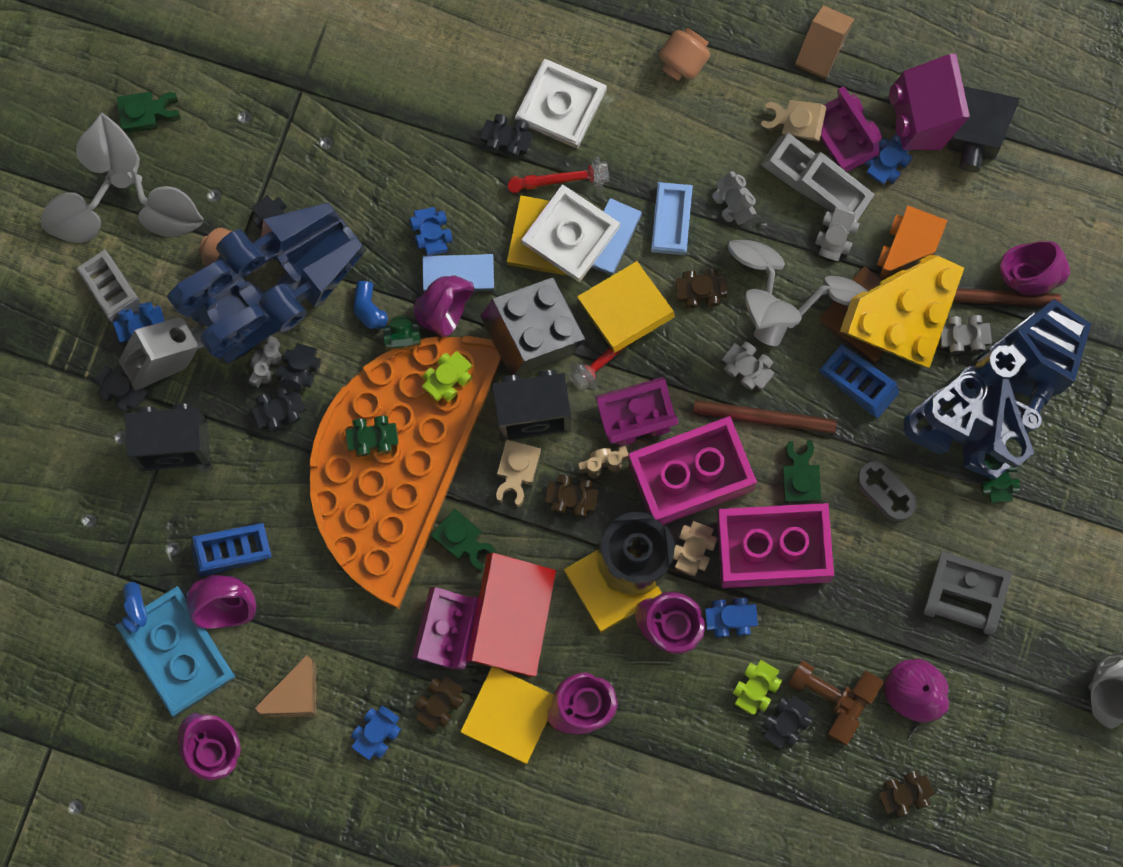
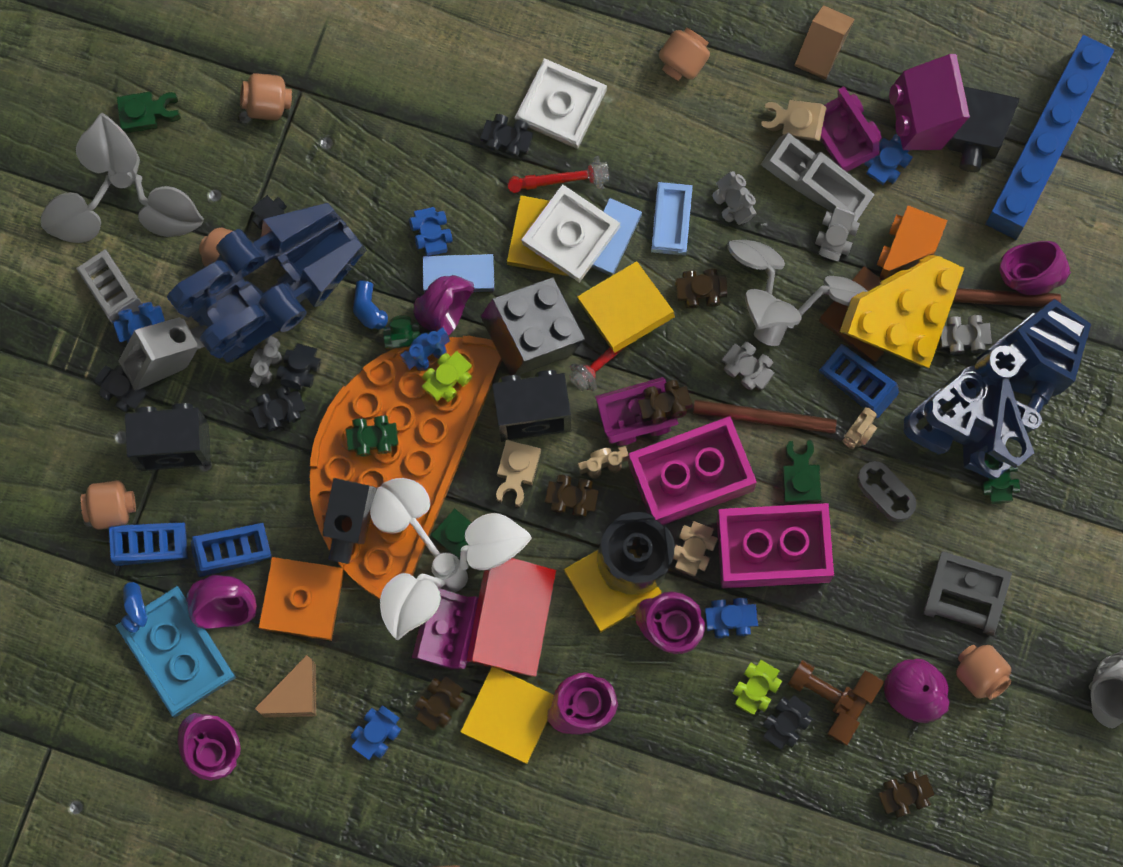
(107, 504): none -> nougat head
(119, 558): none -> blue slope
(265, 96): none -> nougat head
(301, 598): none -> orange plate
(347, 500): none -> black torso
(413, 601): none -> white plant
(423, 347): none -> blue piece
(665, 405): none -> dark brown piece
(861, 430): none -> tan piece
(983, 671): none -> nougat head
(1049, 137): none -> blue brick

